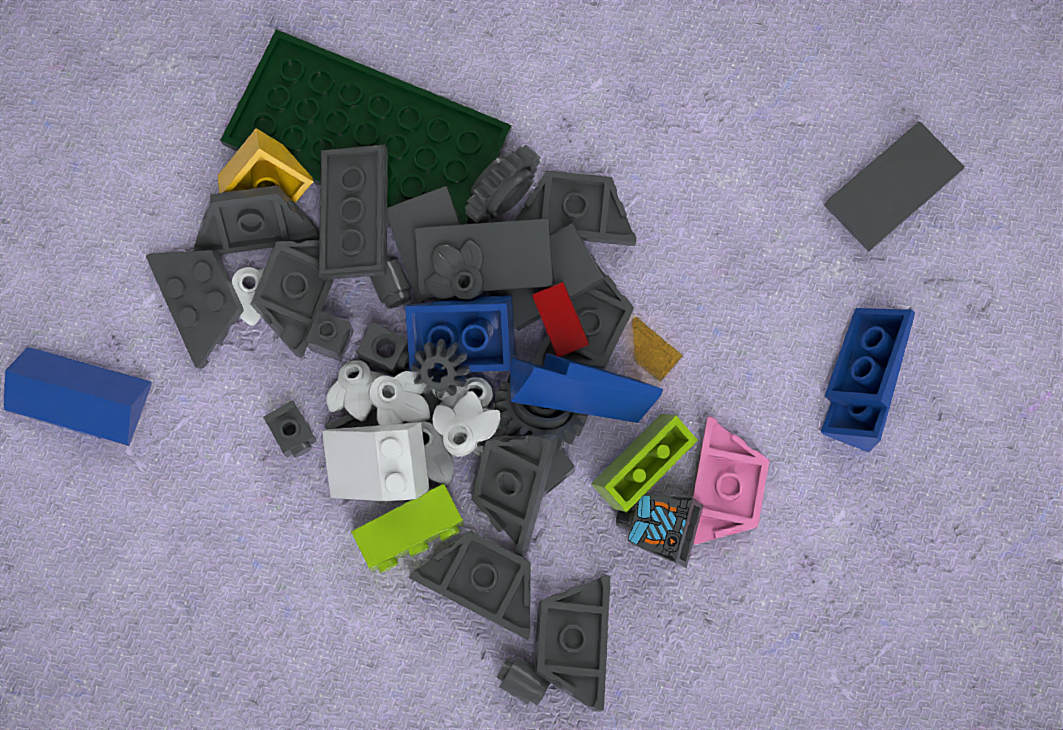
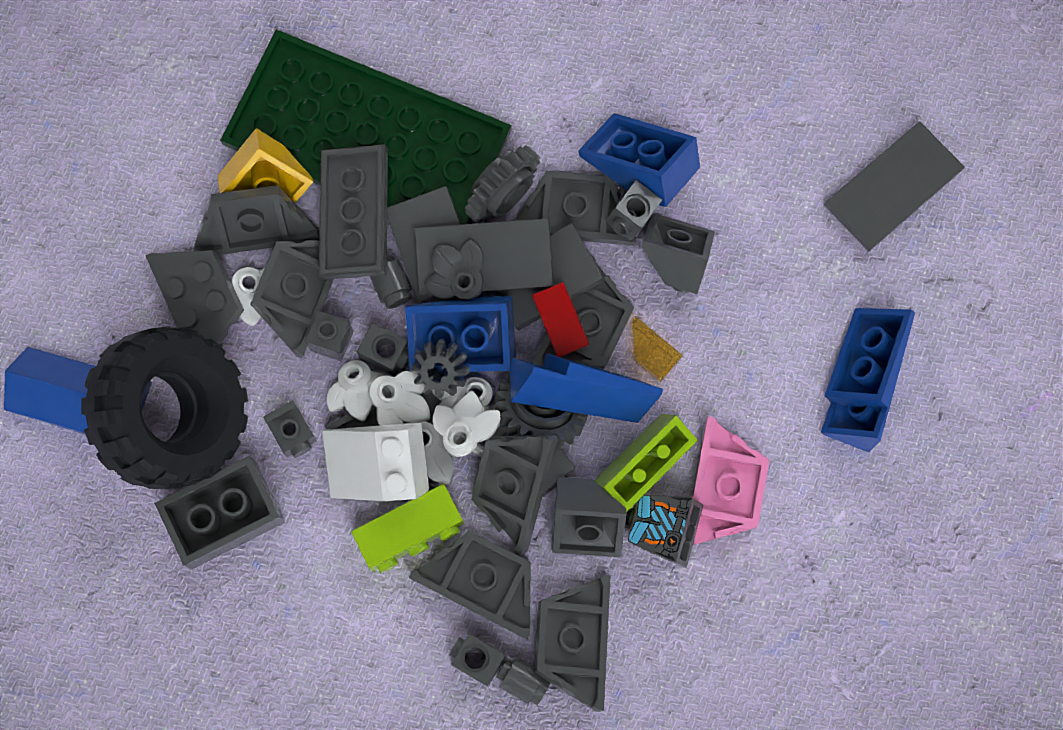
(207, 397): none -> black tyre
(219, 513): none -> dark grey brick
(492, 663): none -> dark grey brick
(587, 519): none -> dark grey slope
(640, 201): none -> dark grey brick
(643, 152): none -> blue slope
(678, 252): none -> dark grey slope

